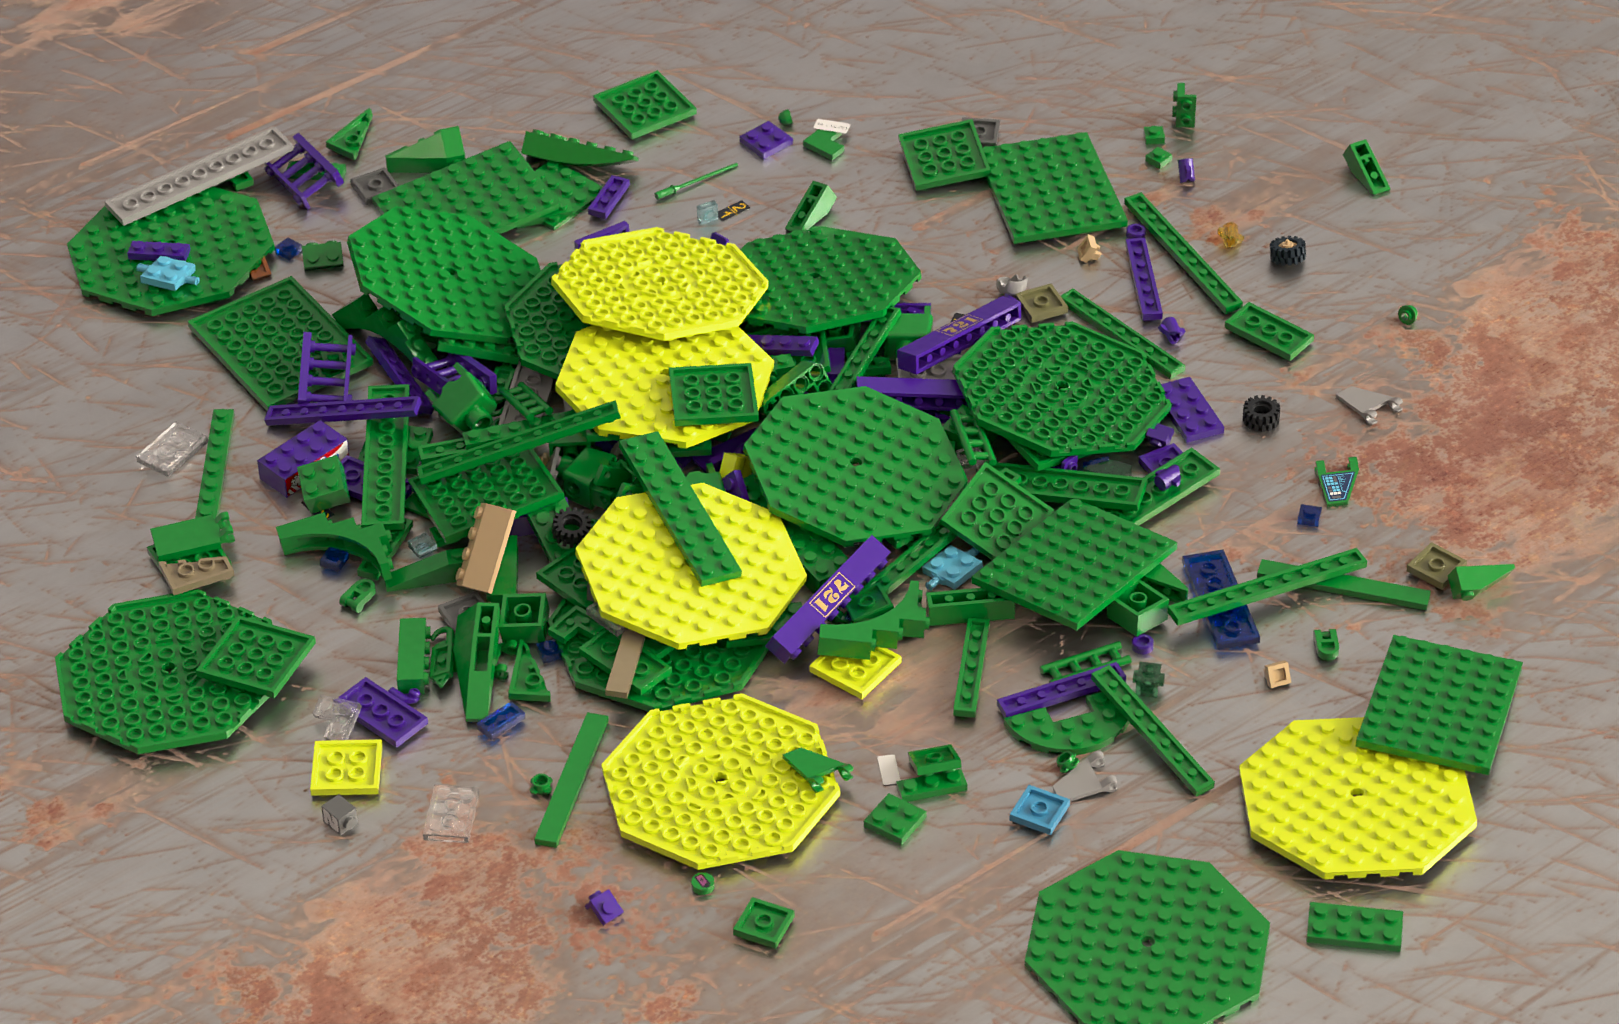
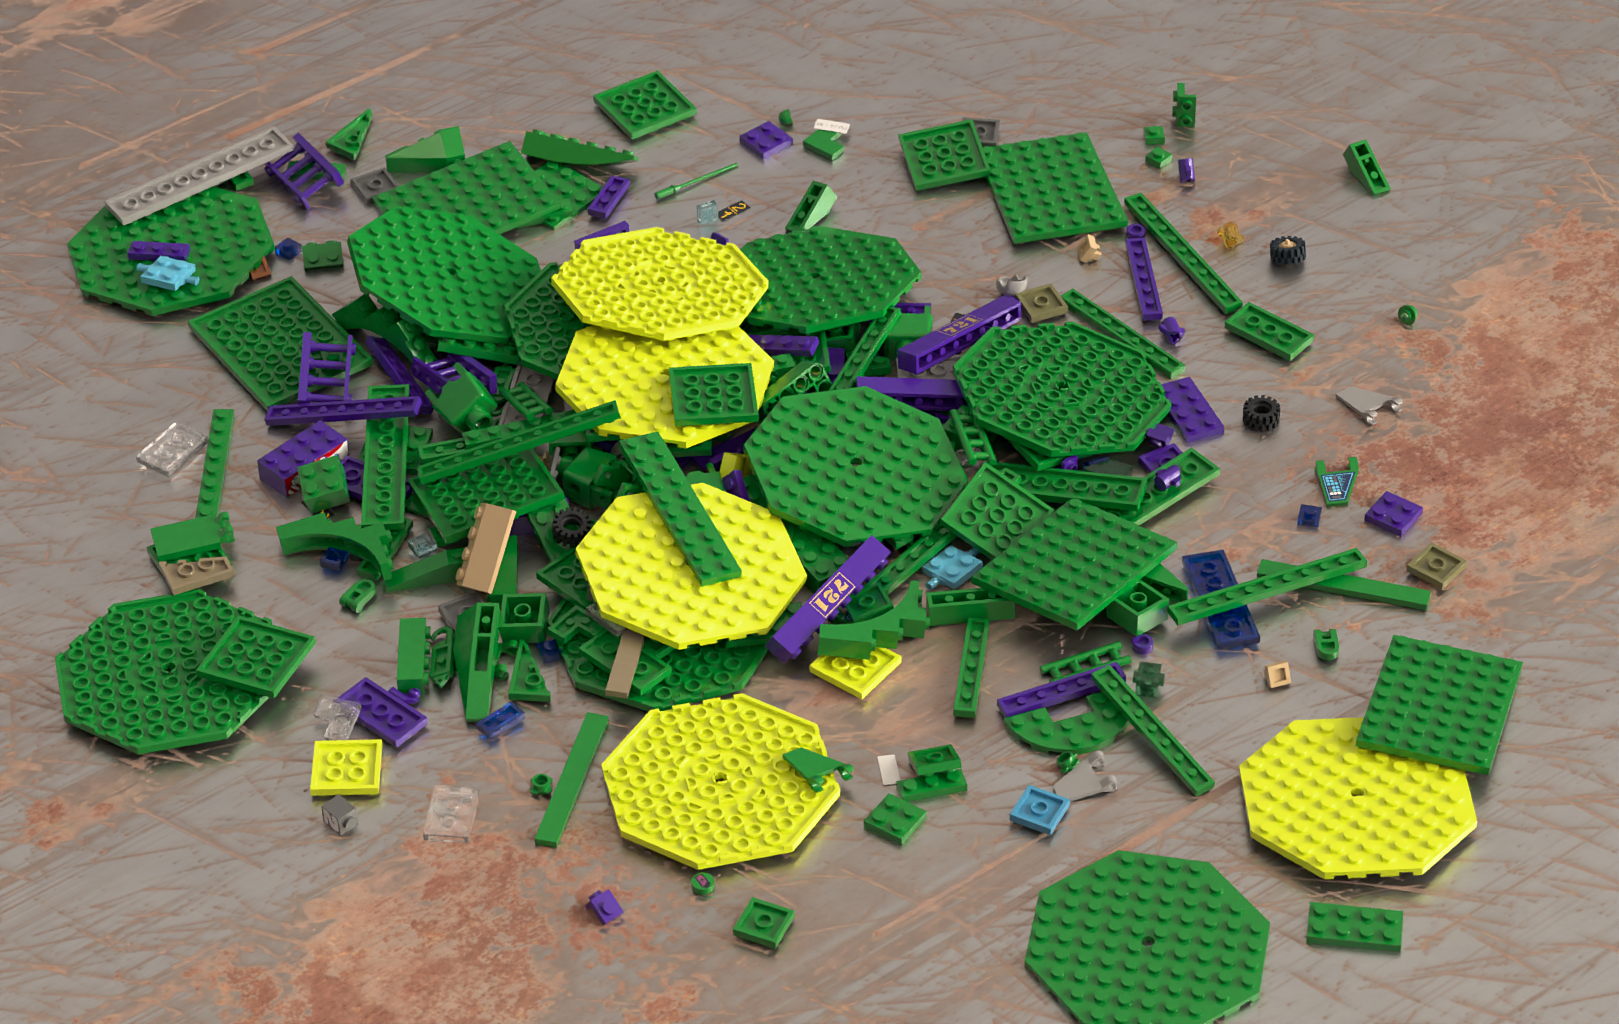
(1393, 513): none -> dark purple plate
(1472, 580): slope -> none

